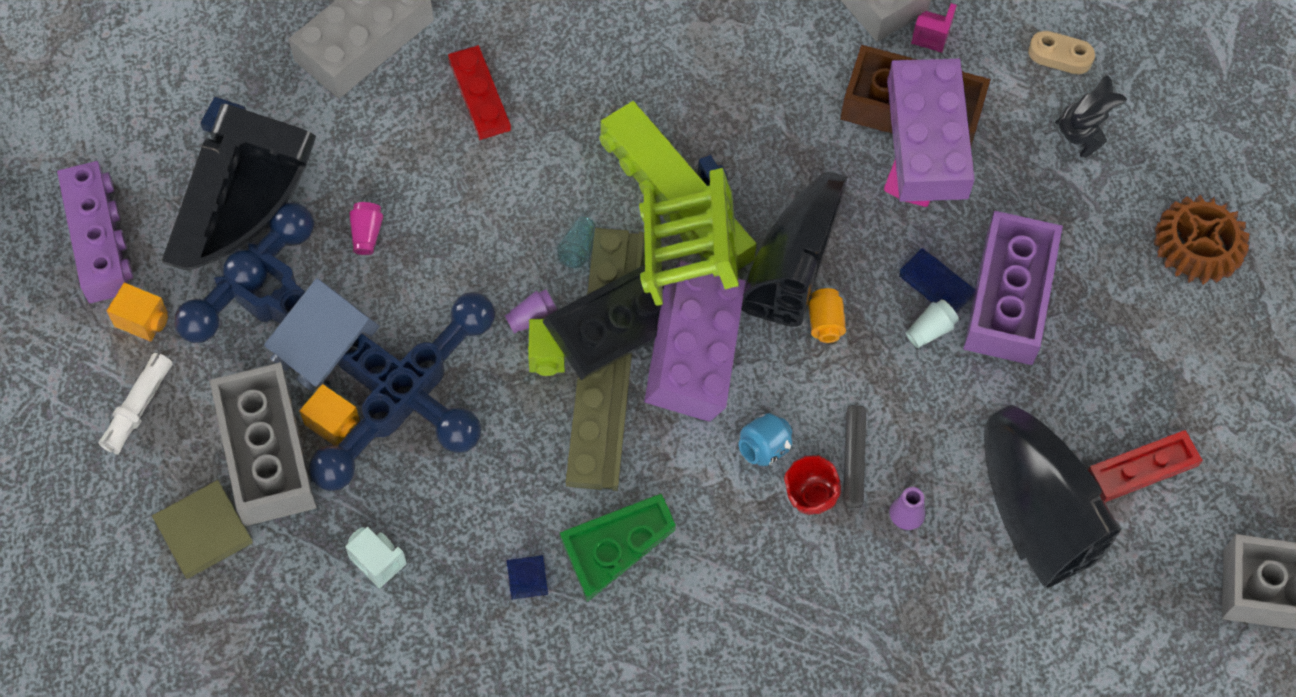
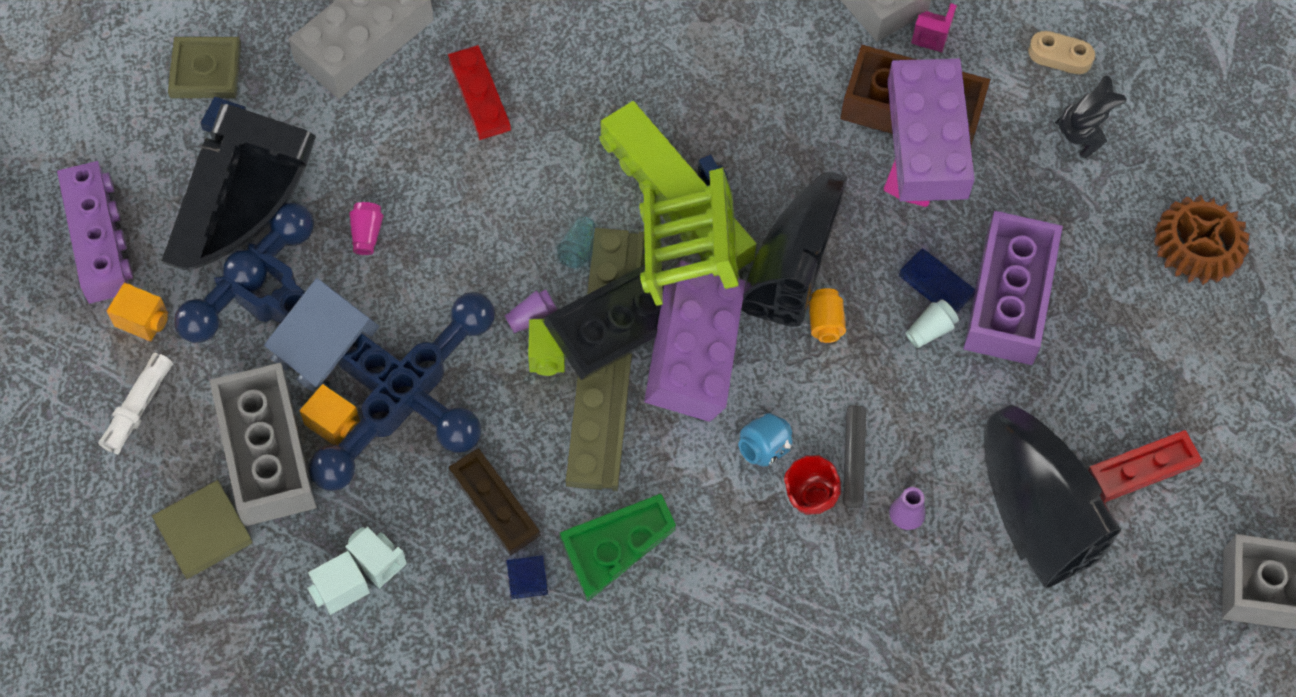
(204, 67): none -> olive tile
(337, 583): none -> light aqua brick
(494, 501): none -> dark brown plate

